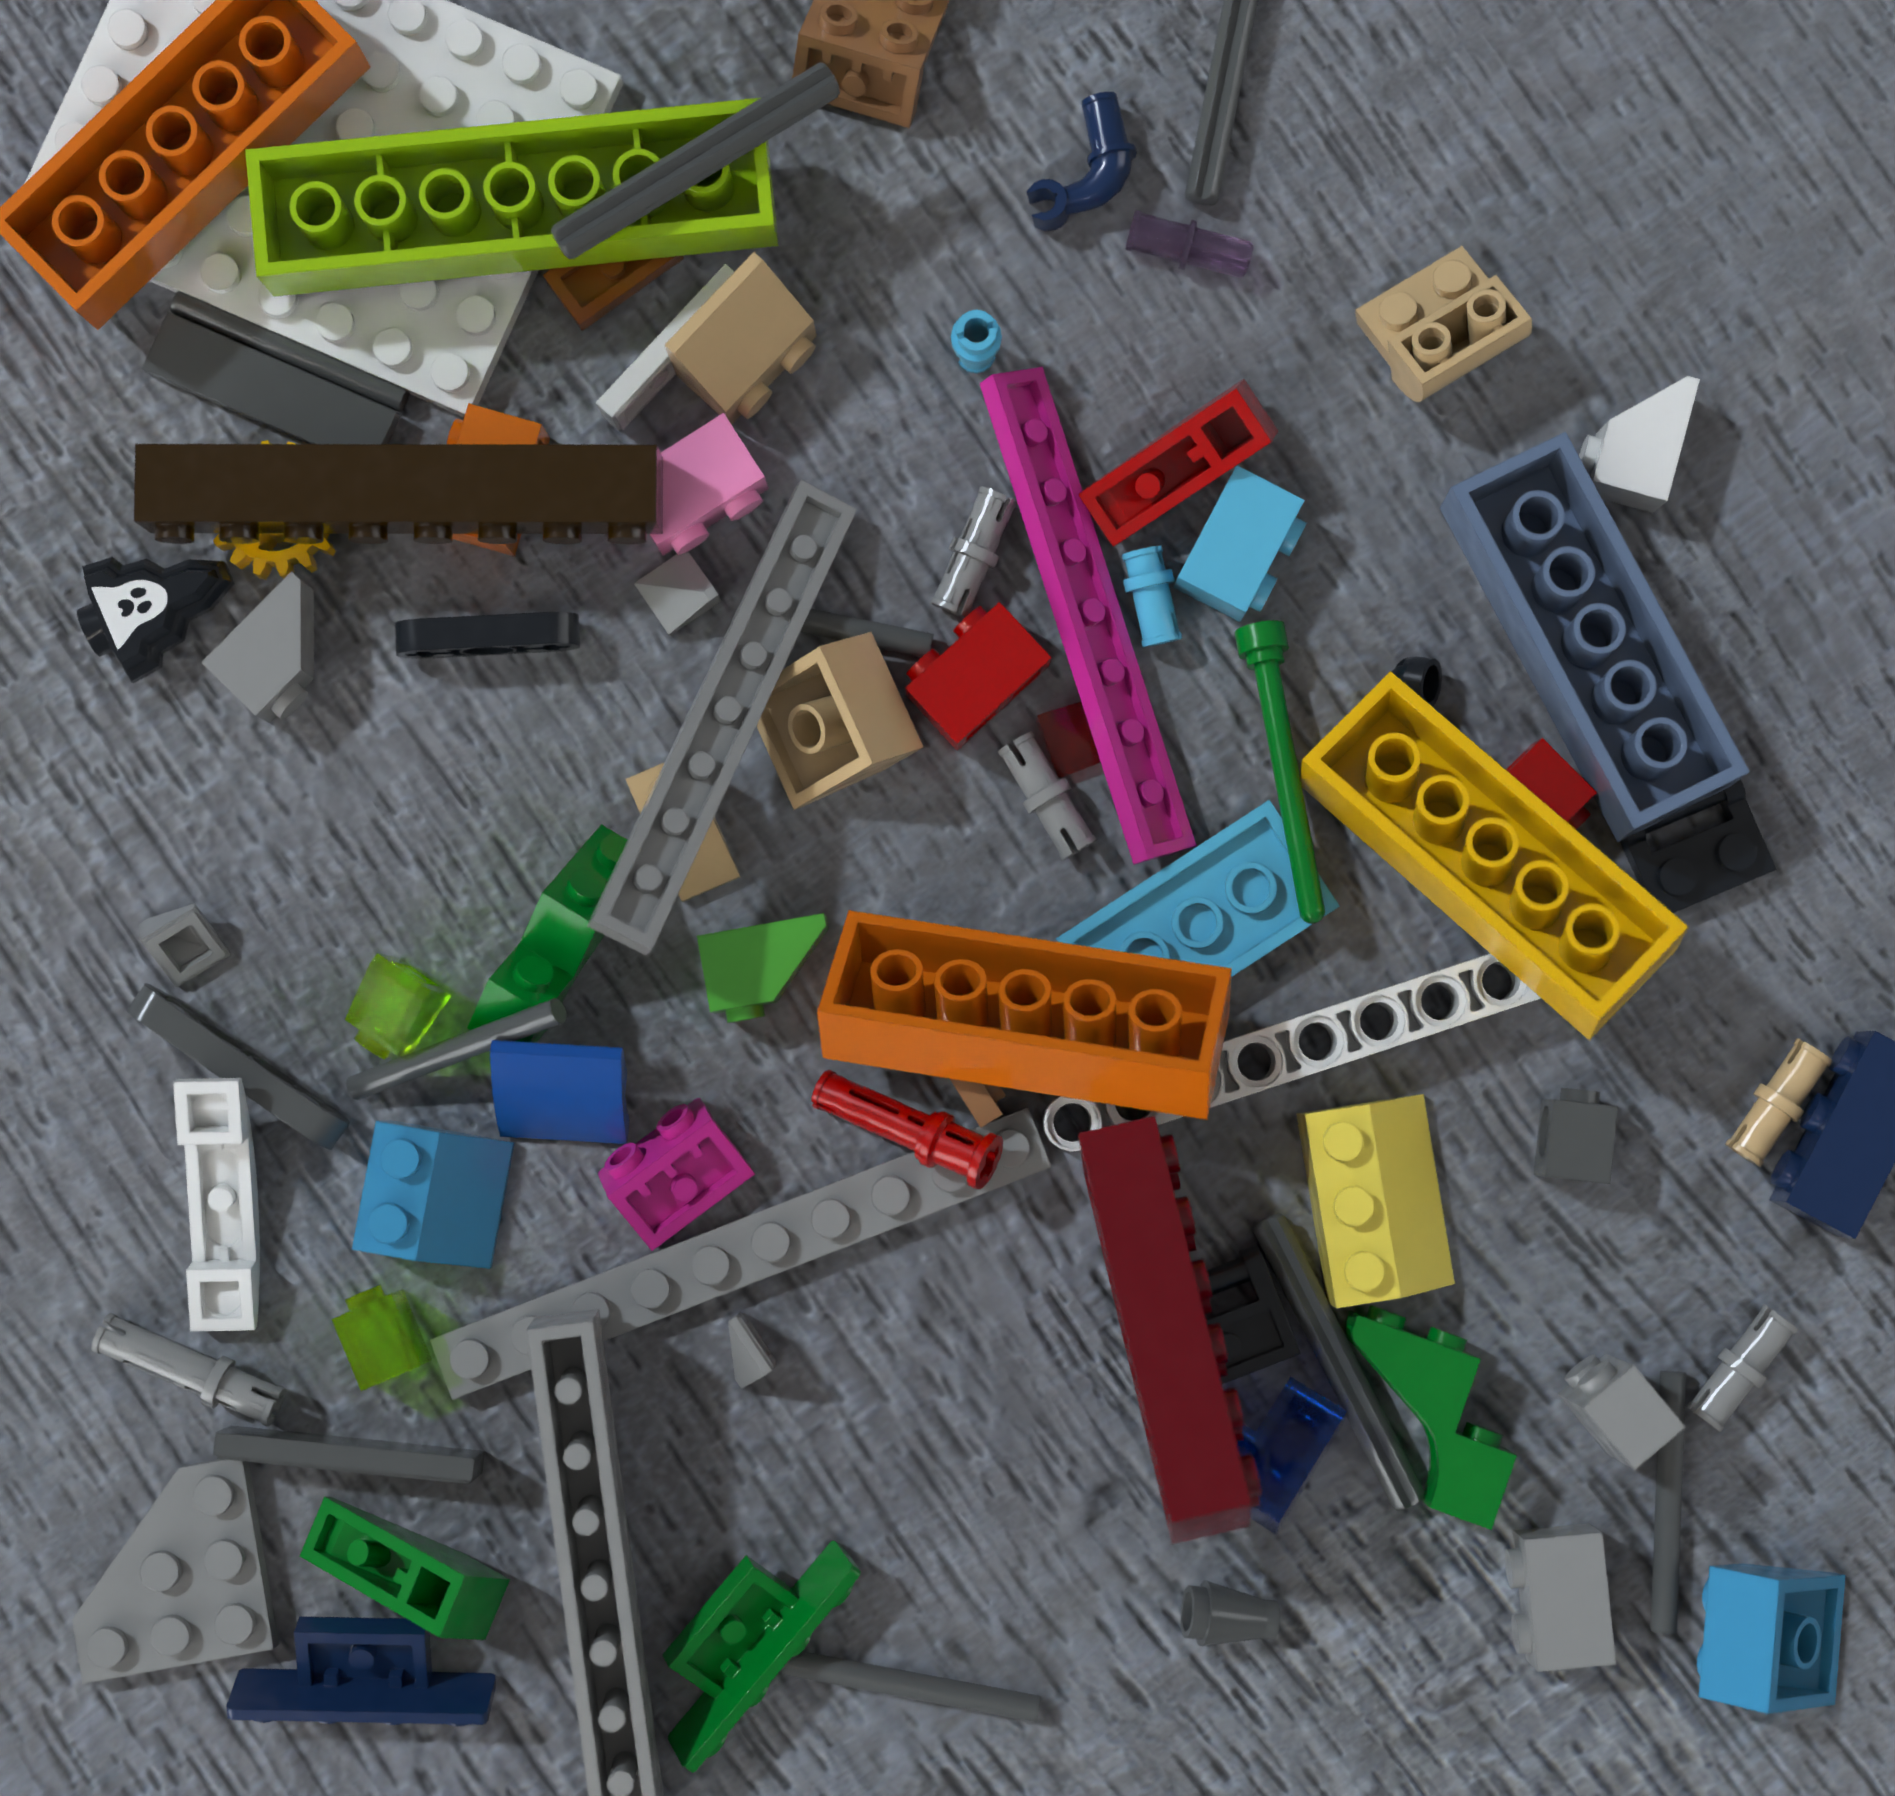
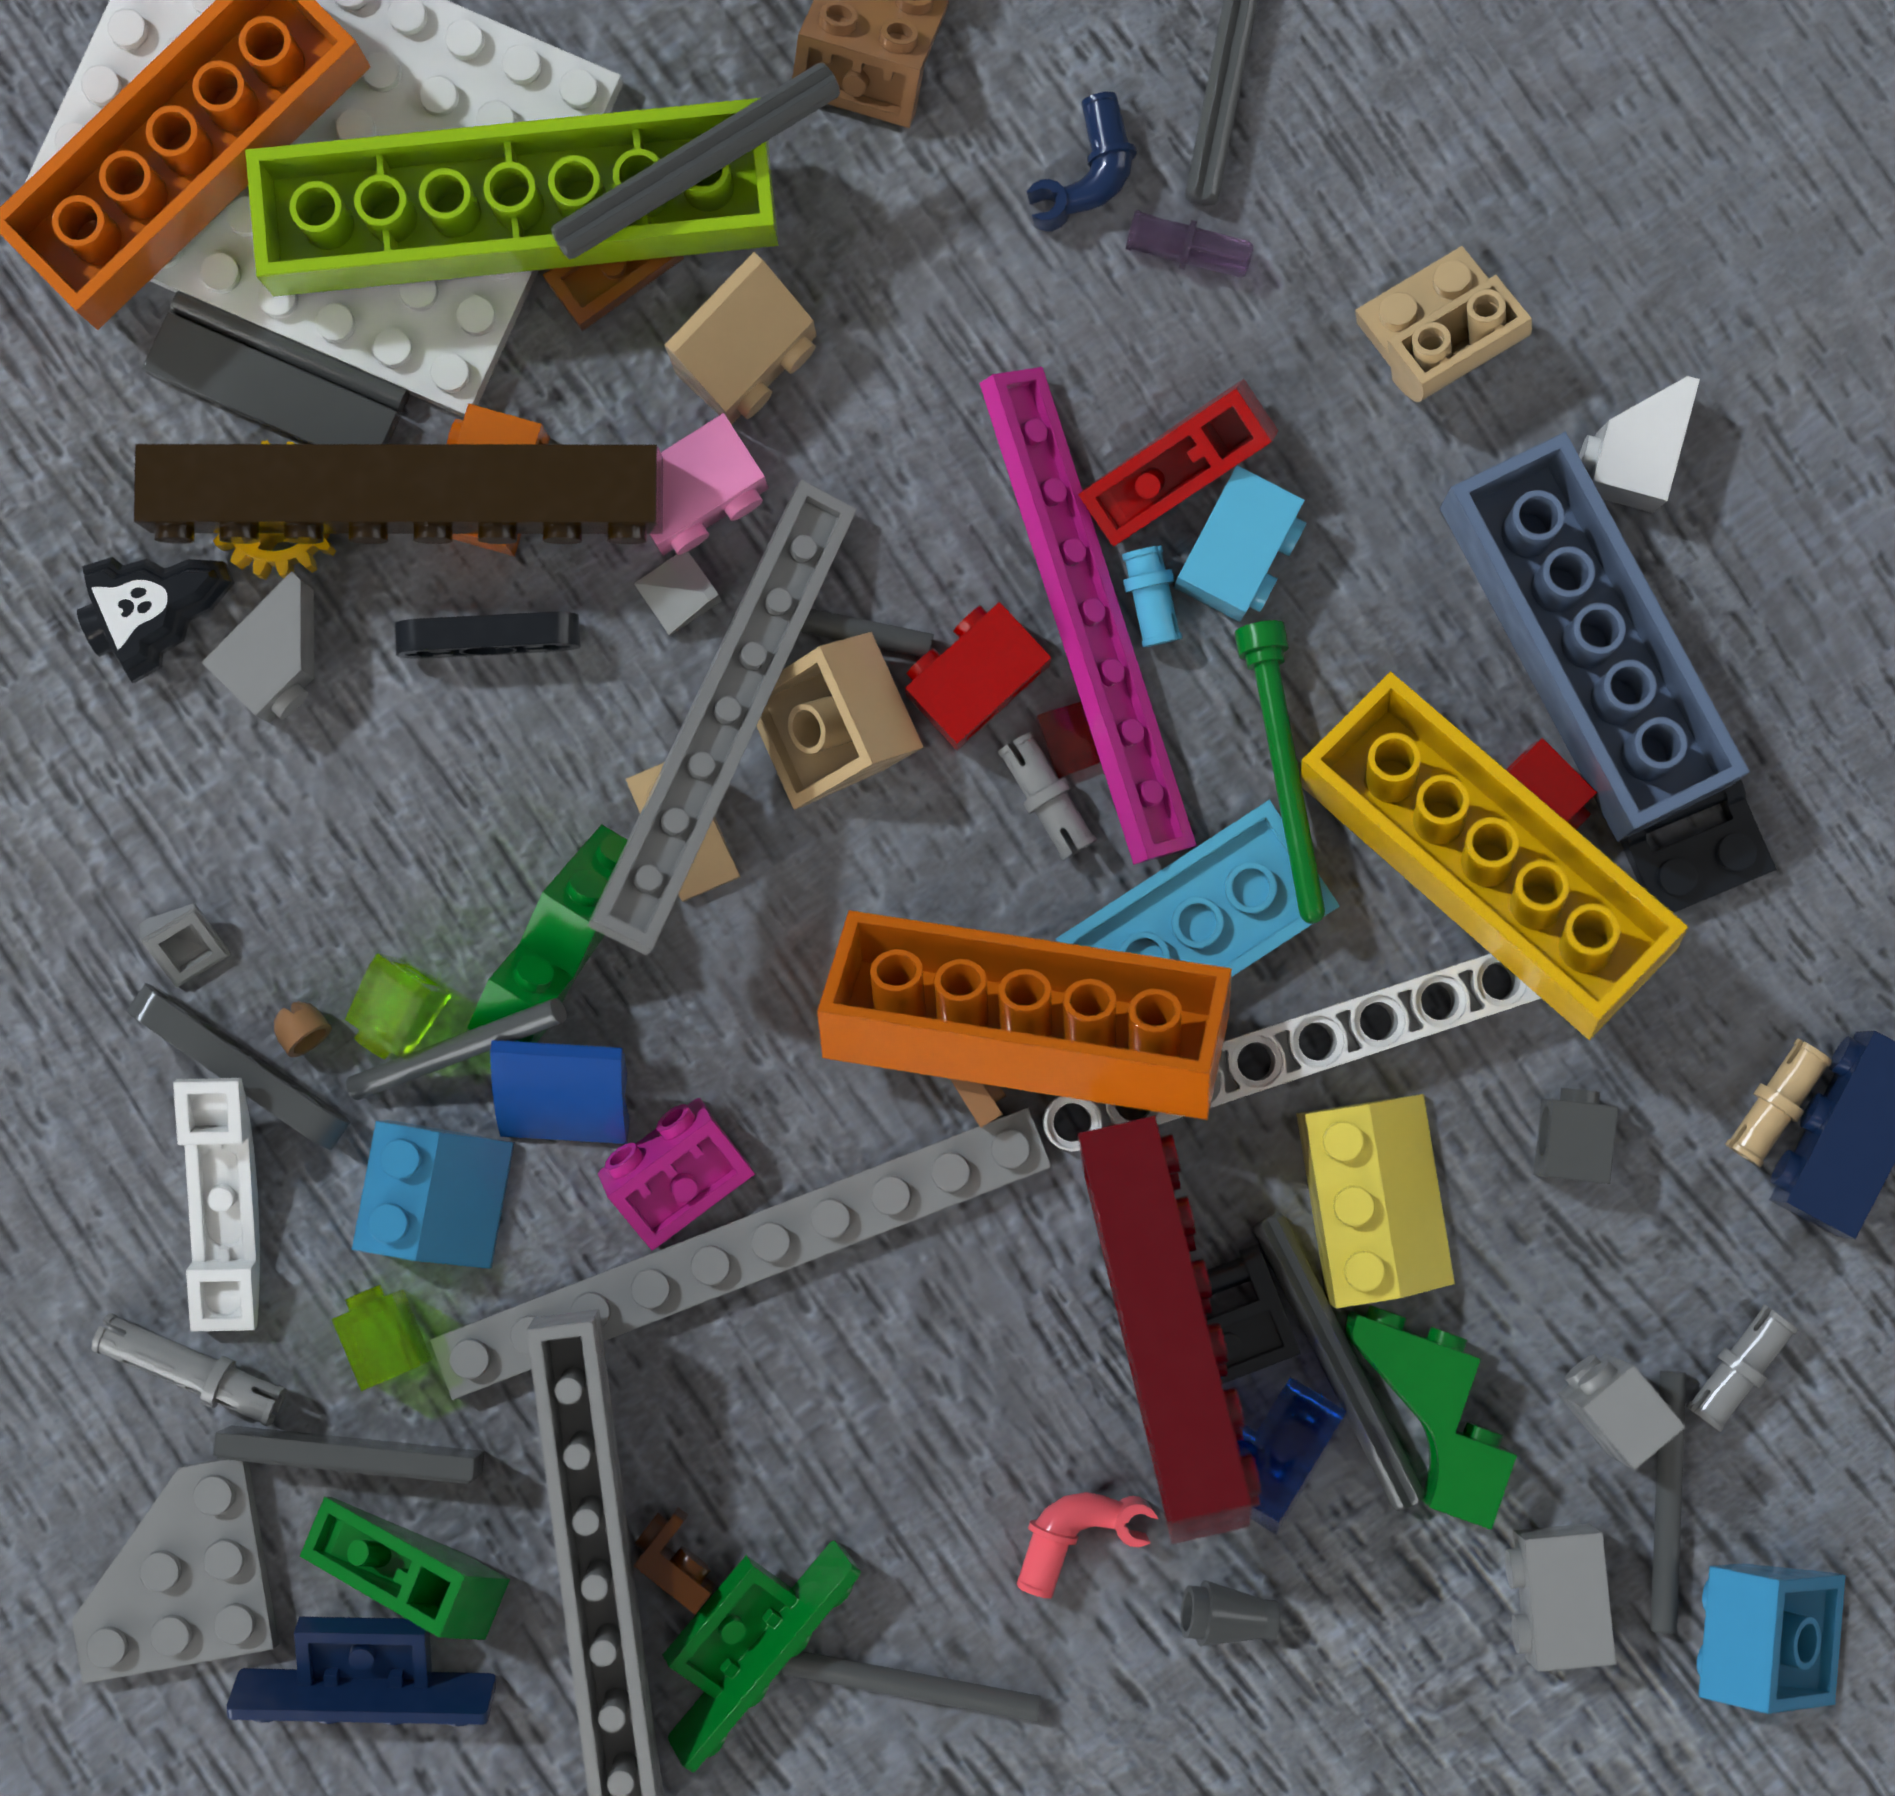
(300, 1028): none -> medium nougat hinge
(653, 366): white tile -> none
(677, 1573): none -> reddish brown bracket
(749, 1351): light grey slope -> none
(756, 963): bright green slope -> none
(932, 1137): red pin -> none
(974, 552): light grey pin -> none
(981, 327): medium azure pin -> none
(1059, 1528): none -> coral piece
(1422, 676): black hinge -> none

